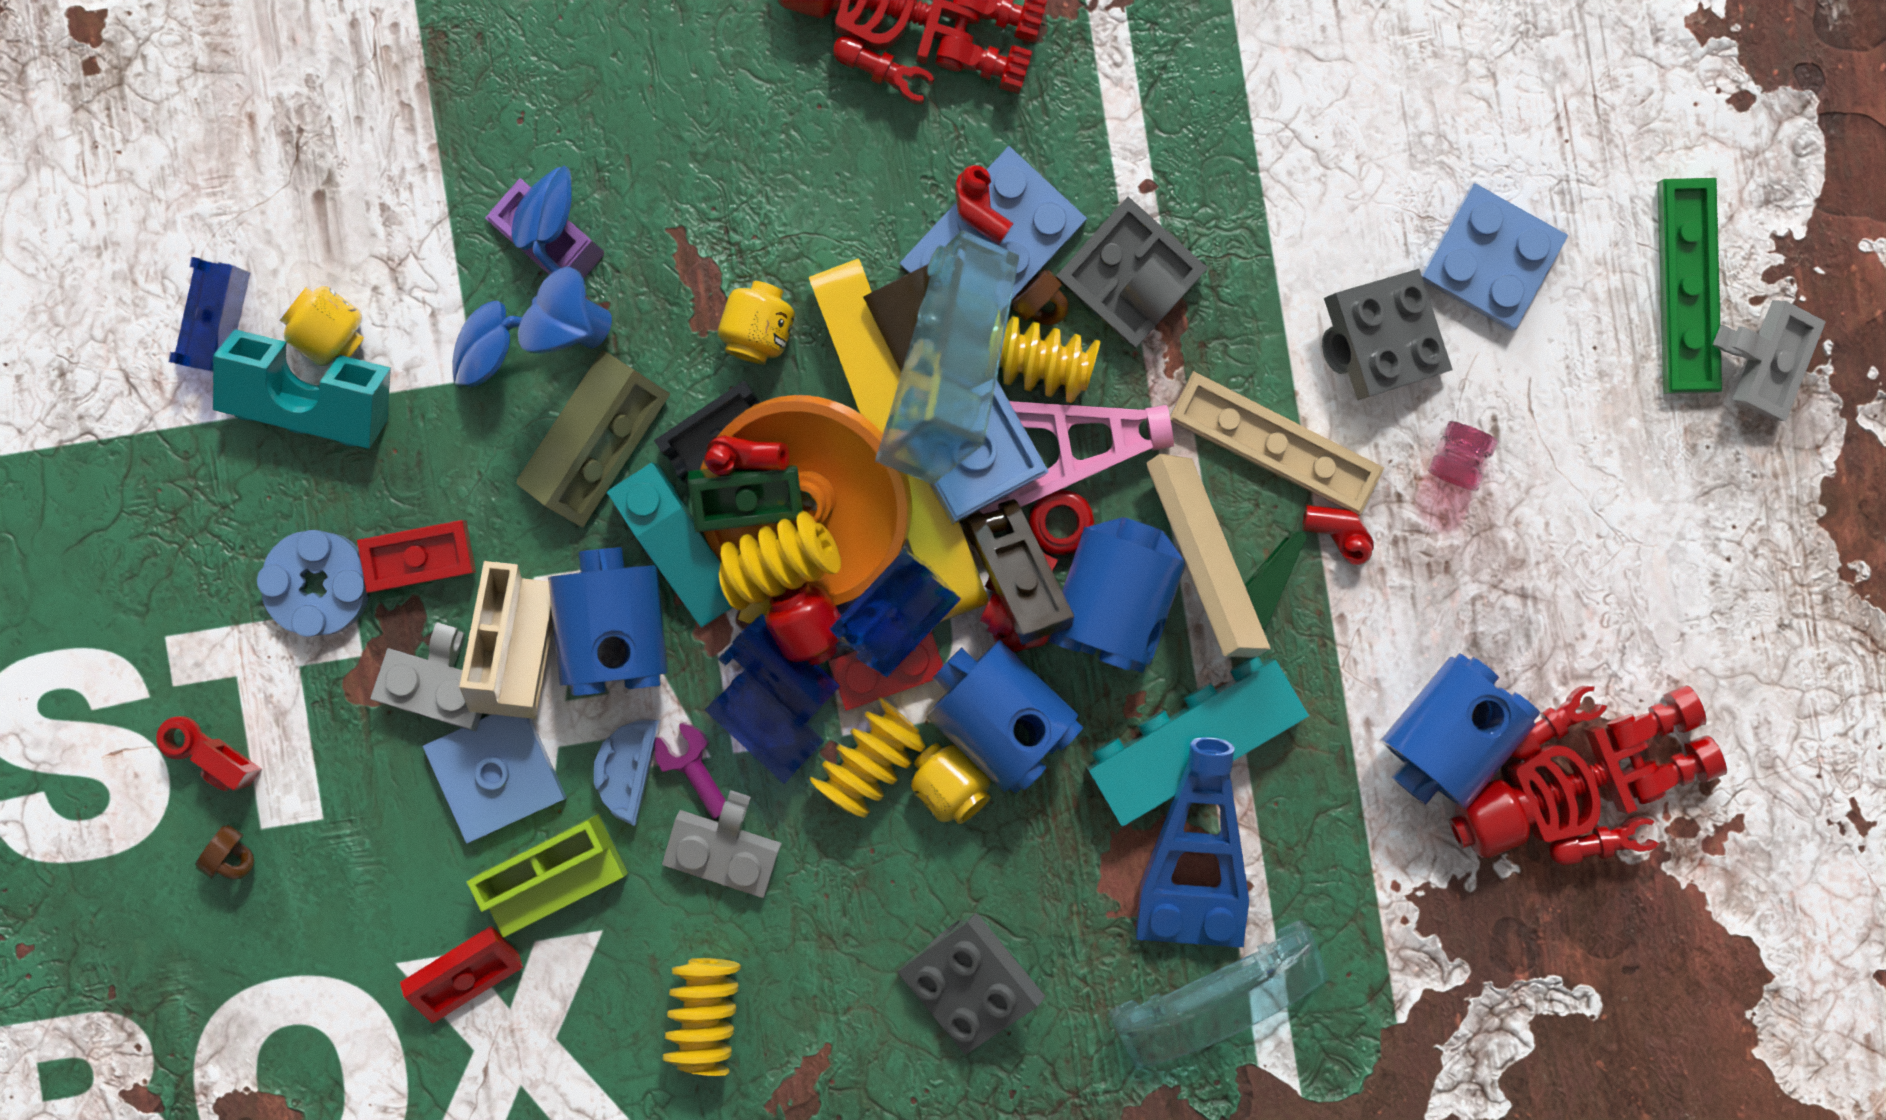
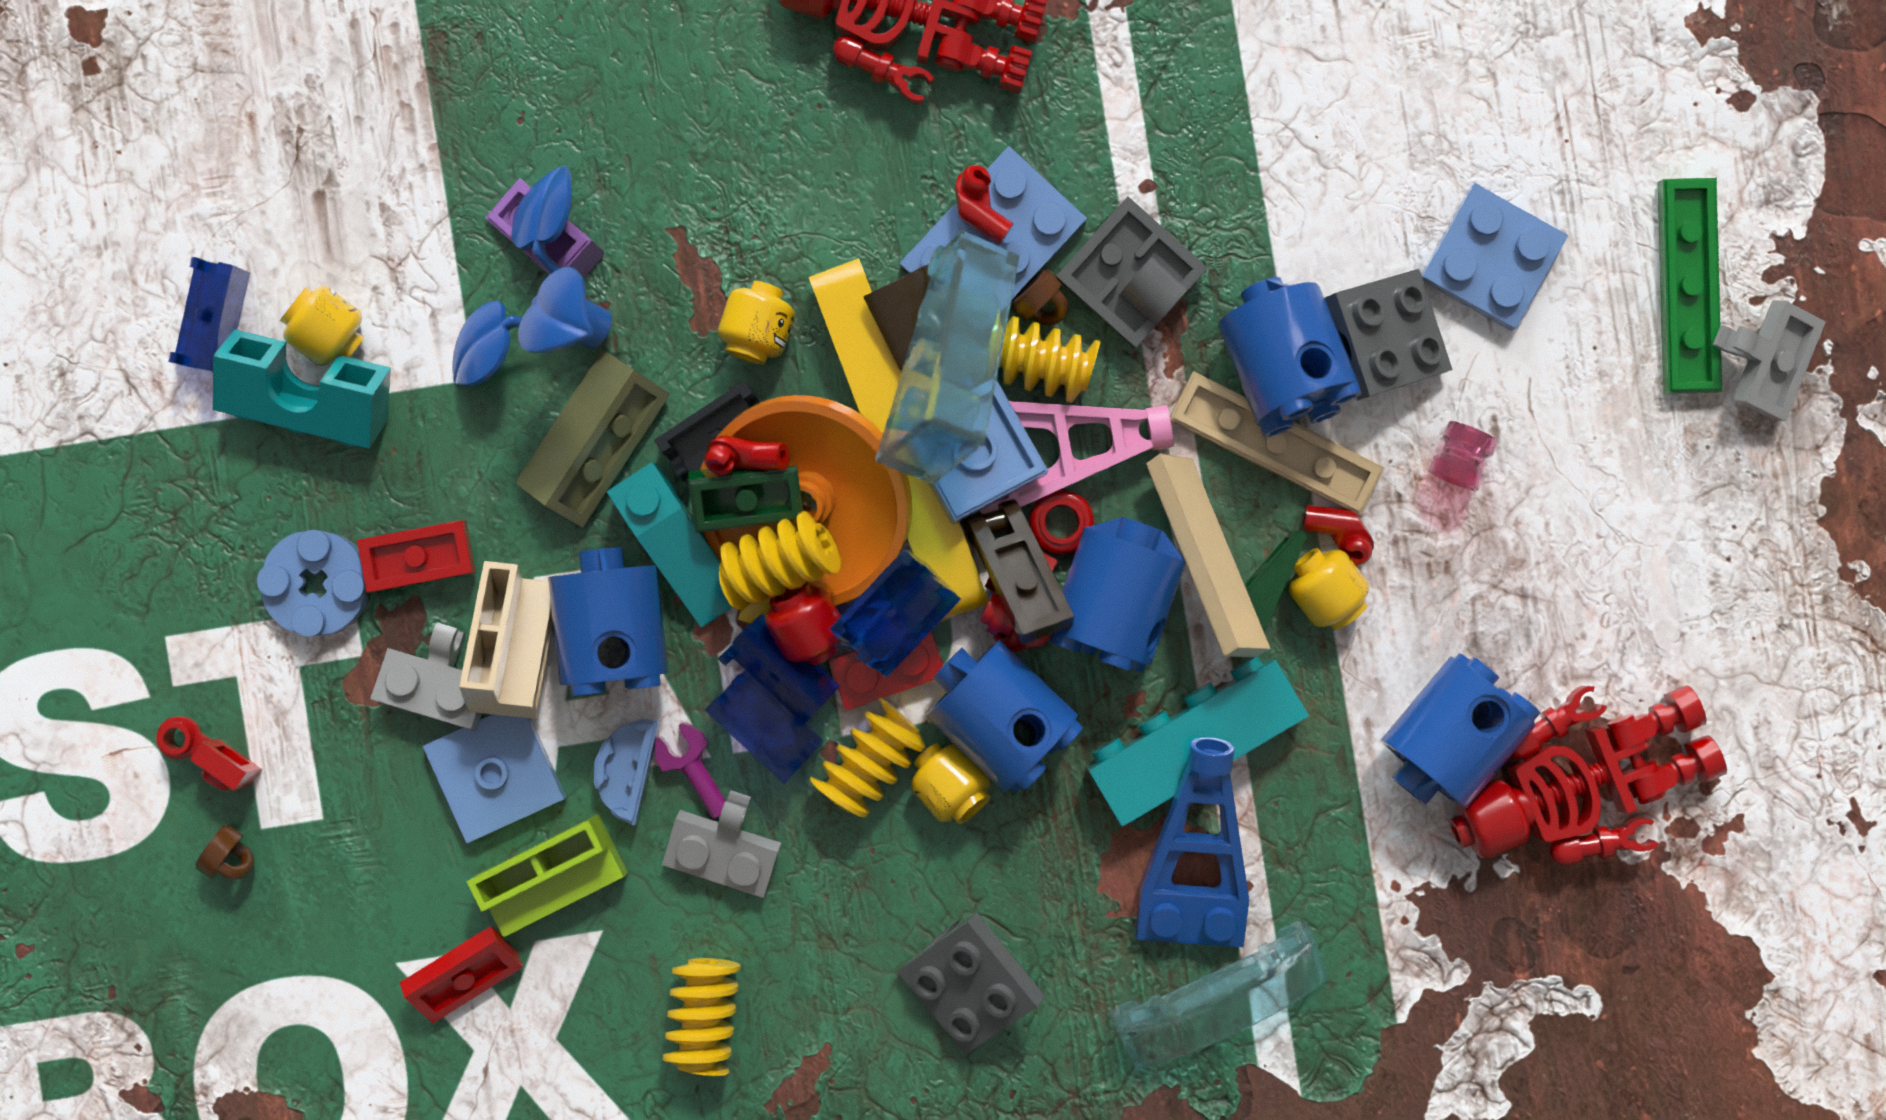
(1288, 355): none -> blue cylinder
(1328, 588): none -> yellow head

